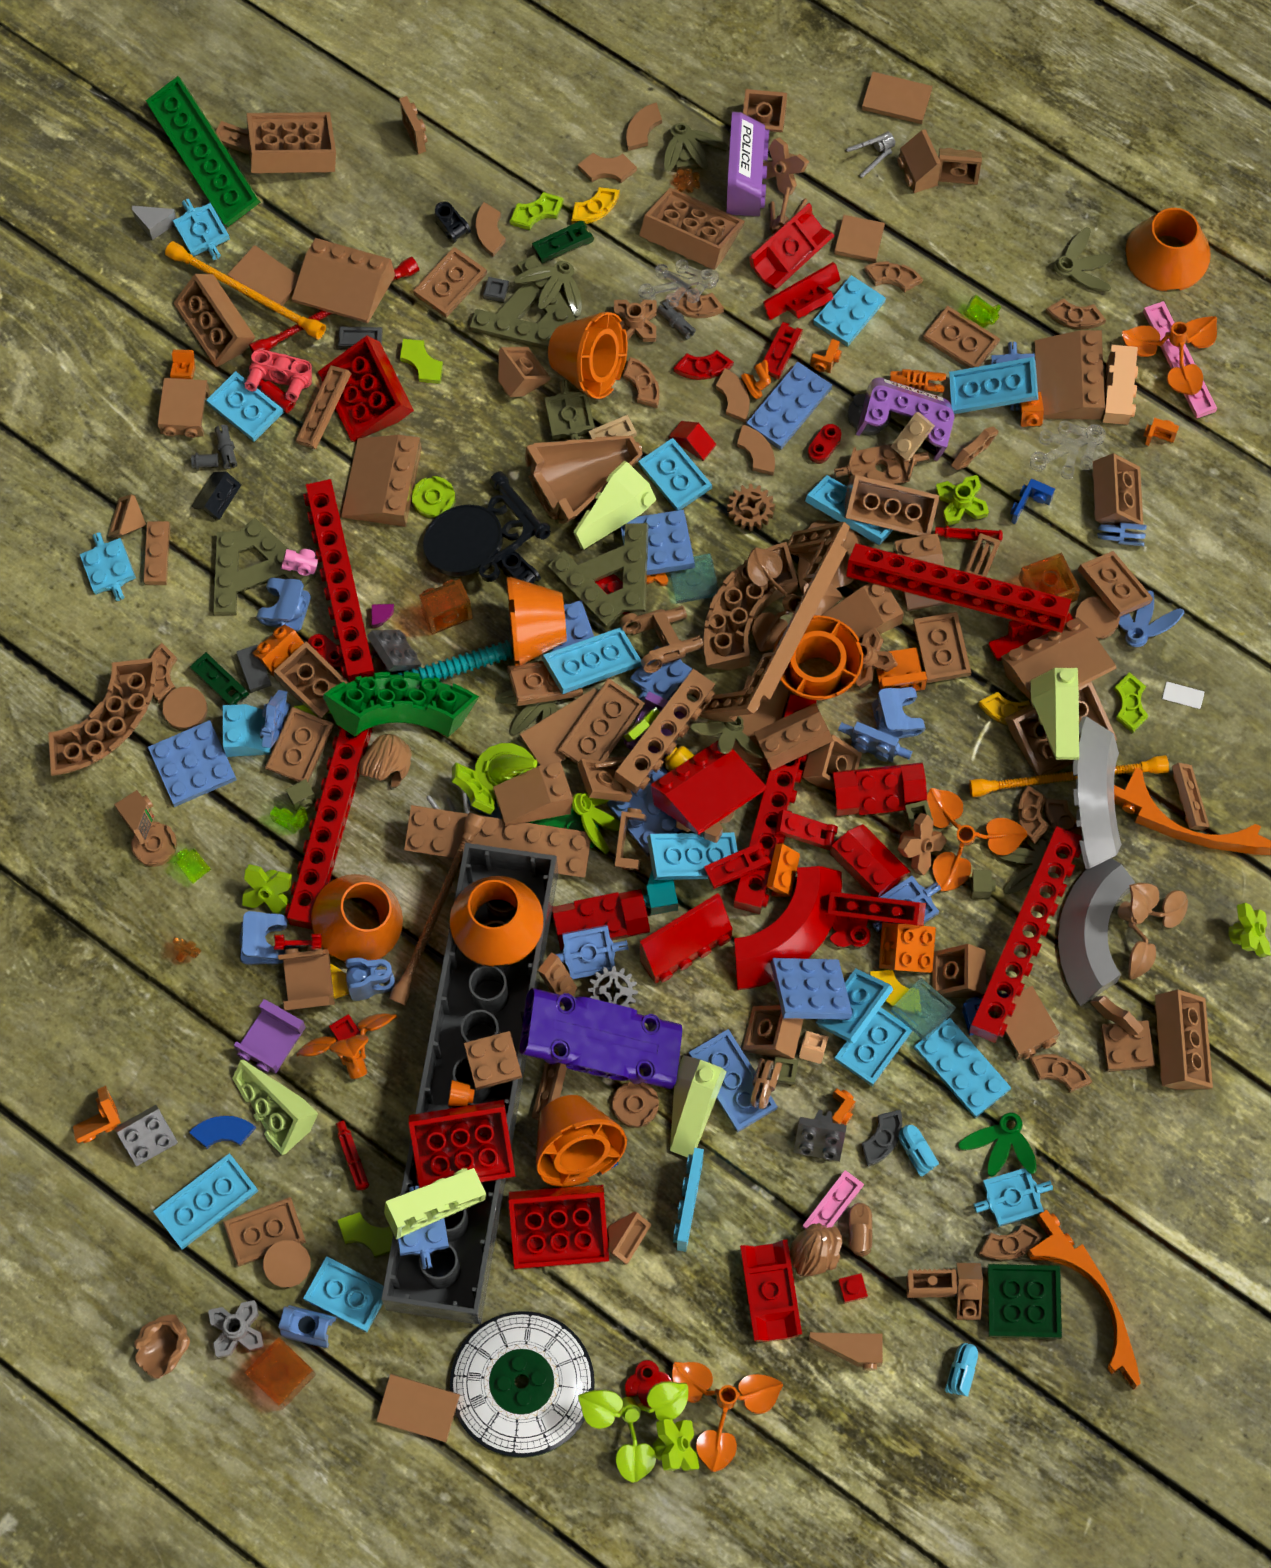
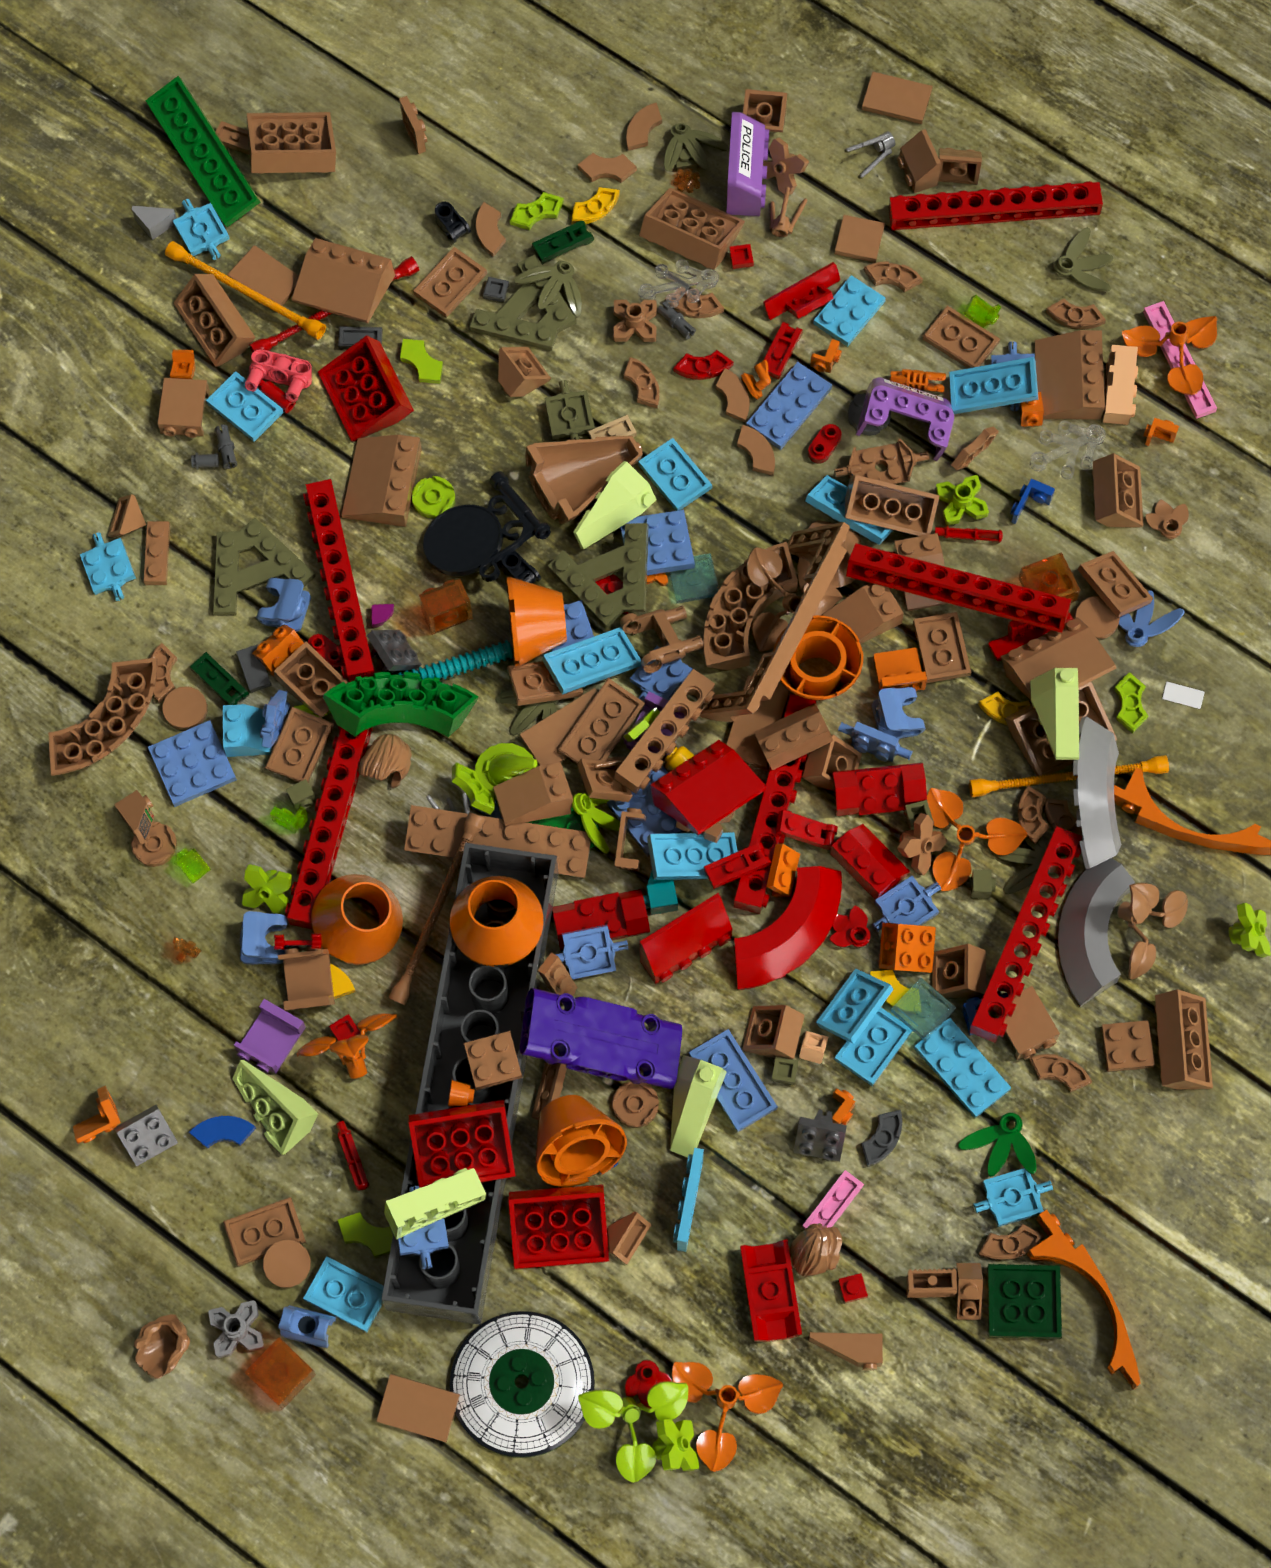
(205, 1201): medium azure plate -> none
(217, 494): black panel -> none
(302, 562): bright pink plate -> none
(323, 407): medium nougat tile -> none
(364, 978): medium blue piece -> none
(590, 353): orange cone -> none
(613, 977): light grey gear -> none
(693, 439): red slope -> none
(729, 733): olive plant -> none
(741, 256): none -> red plate
(752, 504): medium nougat gear -> none
(764, 1082): medium nougat arm -> none
(789, 248): red piece -> none
(811, 988): medium blue plate -> none
(860, 1229): medium nougat arm -> none
(873, 657): medium nougat plant -> none
(876, 908): red brick -> none
(912, 436): tan plate -> none
(917, 1149): medium azure arm -> none
(962, 1370): medium azure arm -> none
(989, 540): medium nougat tile -> none
(1005, 211): none -> red brick
(1117, 1015): medium nougat tile -> none
(1122, 533): medium blue arm -> none
(1163, 265): orange cone -> none
(1166, 517): none -> medium nougat plate
(1190, 797): medium nougat plate -> none

